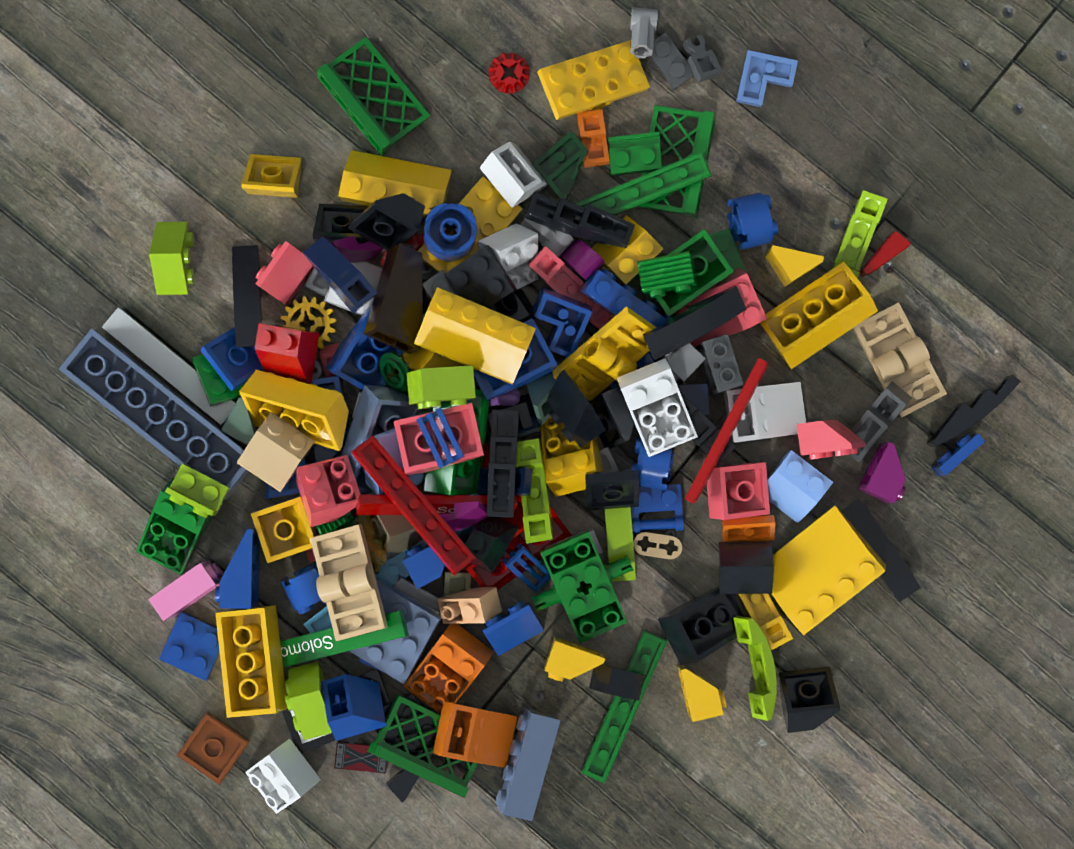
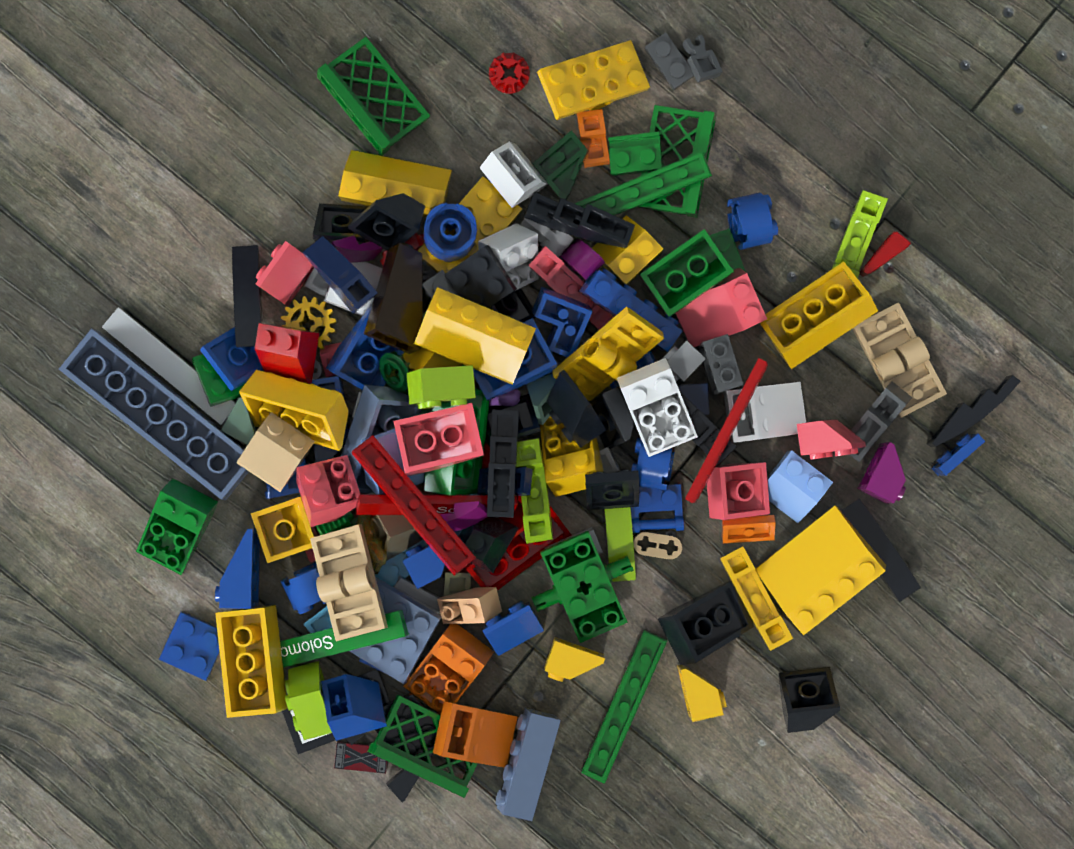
(171, 258): lime brick -> none
(186, 590): bright pink window -> none
(198, 491): lime bracket -> none
(213, 748): dark orange plate -> none
(272, 176): yellow slope -> none
(283, 776): white slope -> none
(430, 417): blue tile -> none
(516, 556): blue tile -> none
(617, 682): black slope -> none
(643, 28): light grey piece -> none
(667, 274): green brick -> none
(695, 322): black slope -> none
(745, 567): black slope -> none
(760, 70): medium blue plate -> none
(764, 697): lime slope -> none
(790, 263): yellow slope -> none

